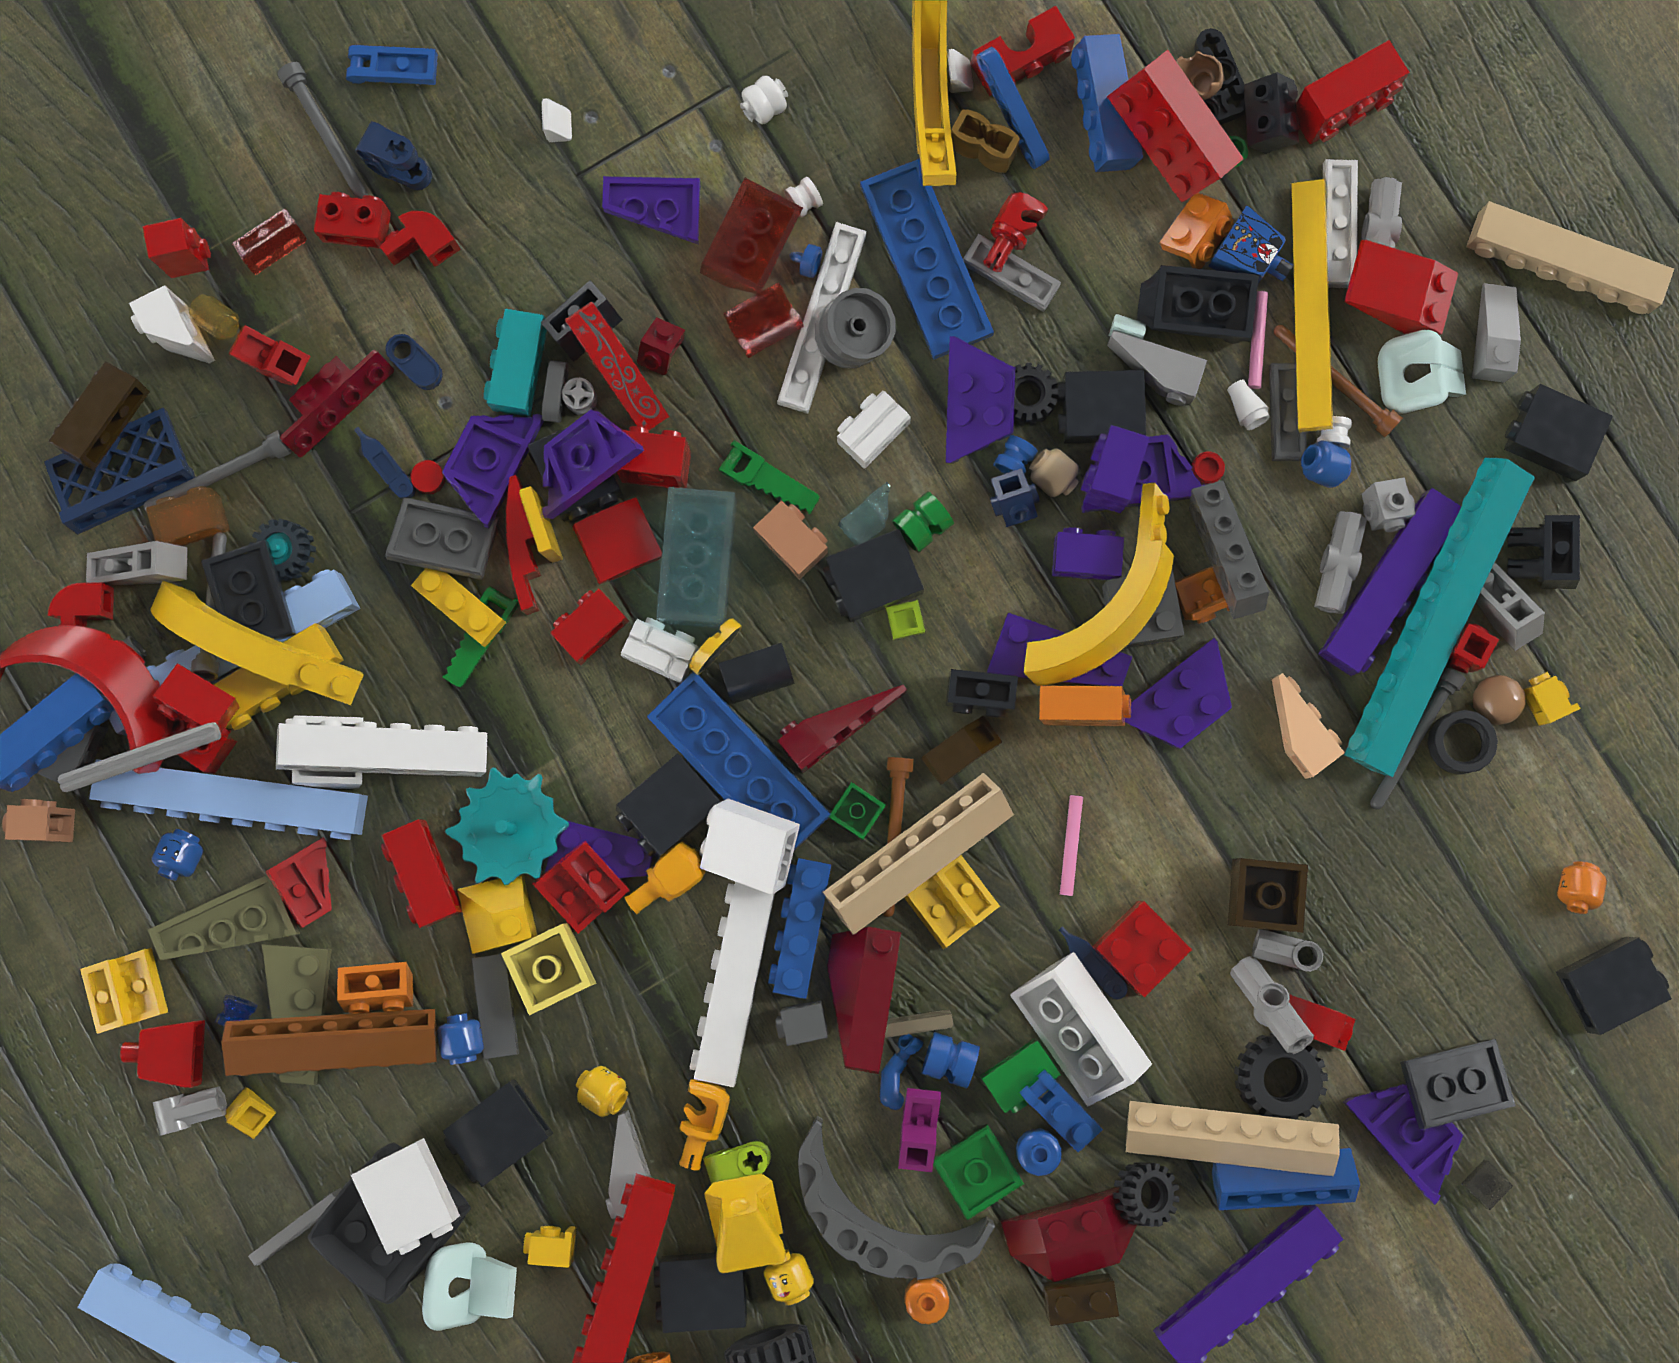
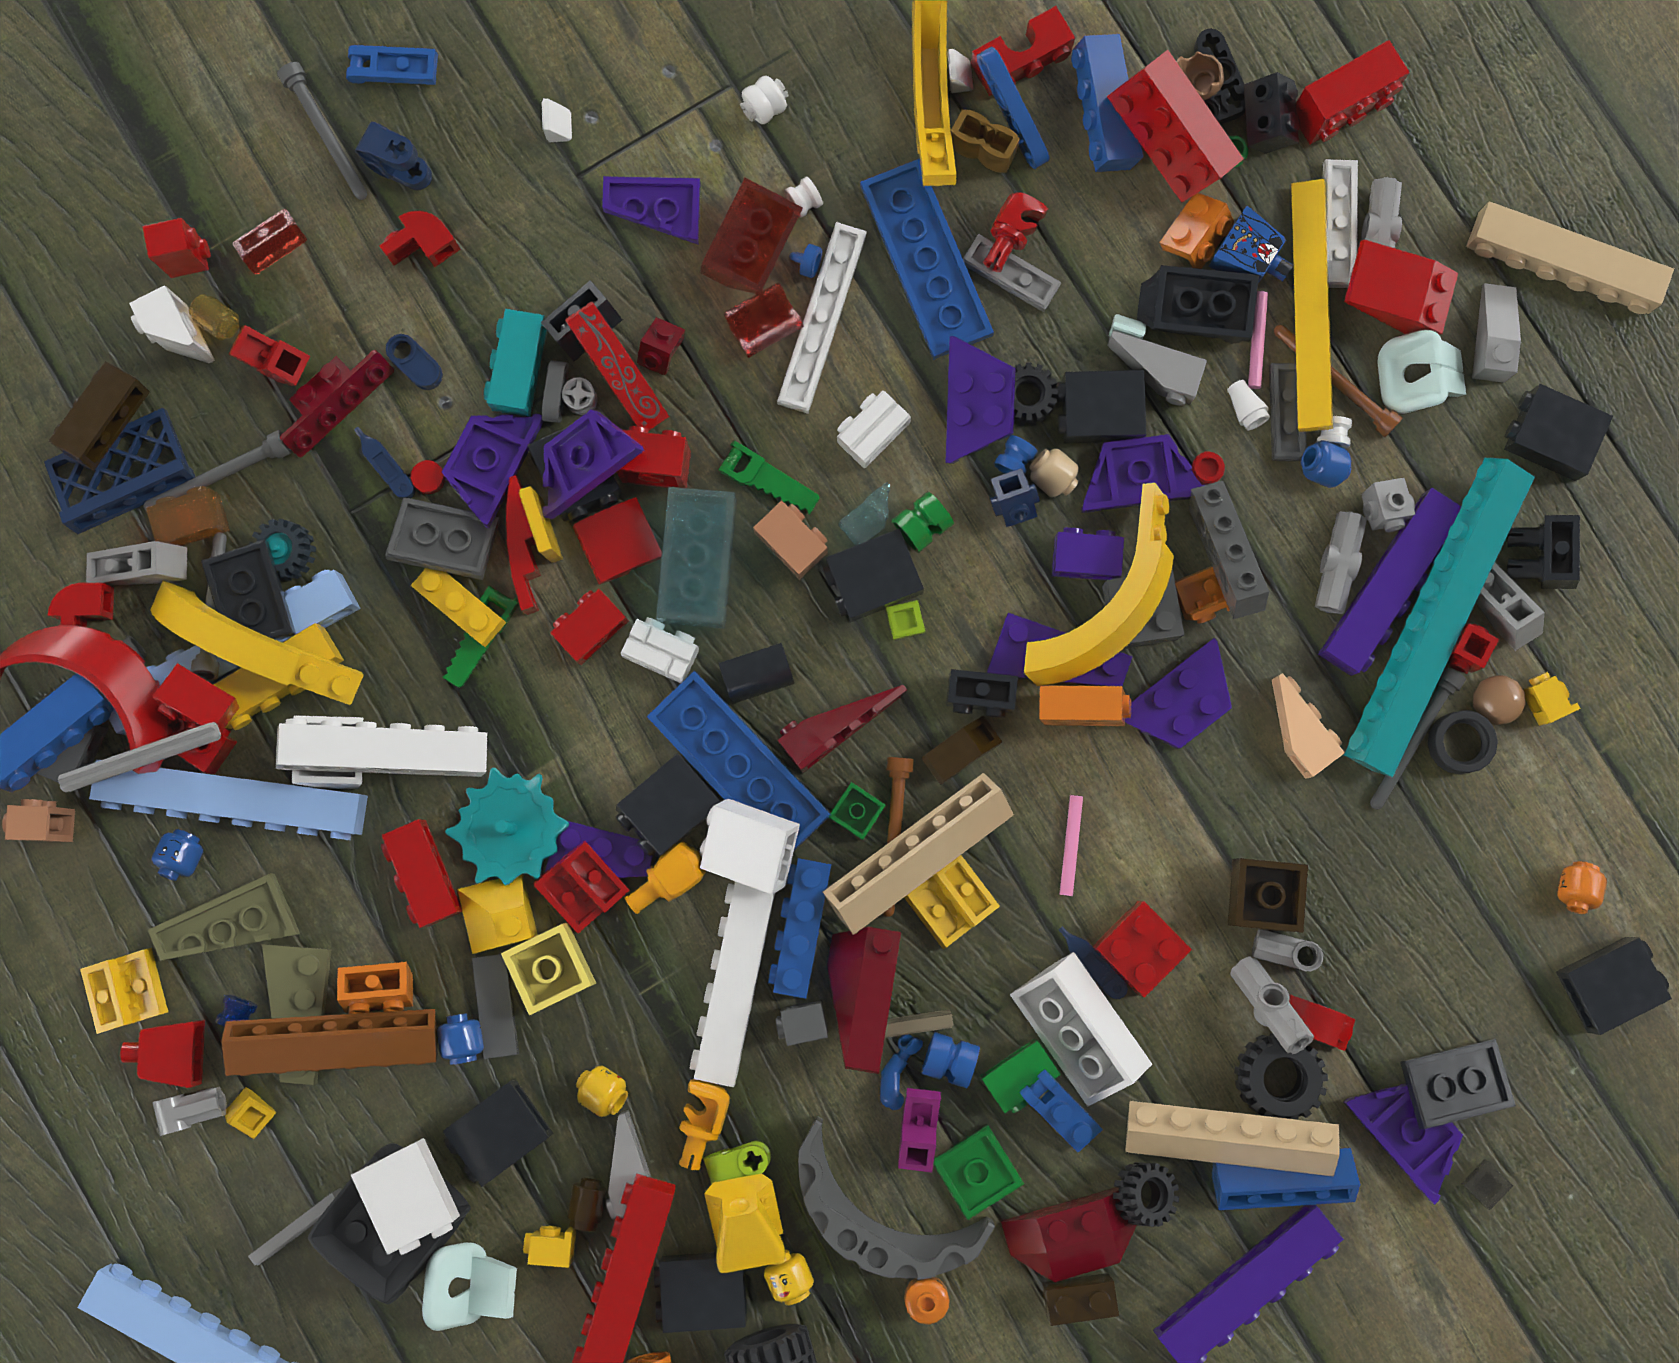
(304, 883): red wing -> none
(352, 220): red brick -> none
(586, 1204): none -> dark brown brick
(714, 646): yellow tile -> none
(855, 328): dark grey wheel -> none
(1038, 1152): blue head -> none
(1116, 468): dark purple brick -> none

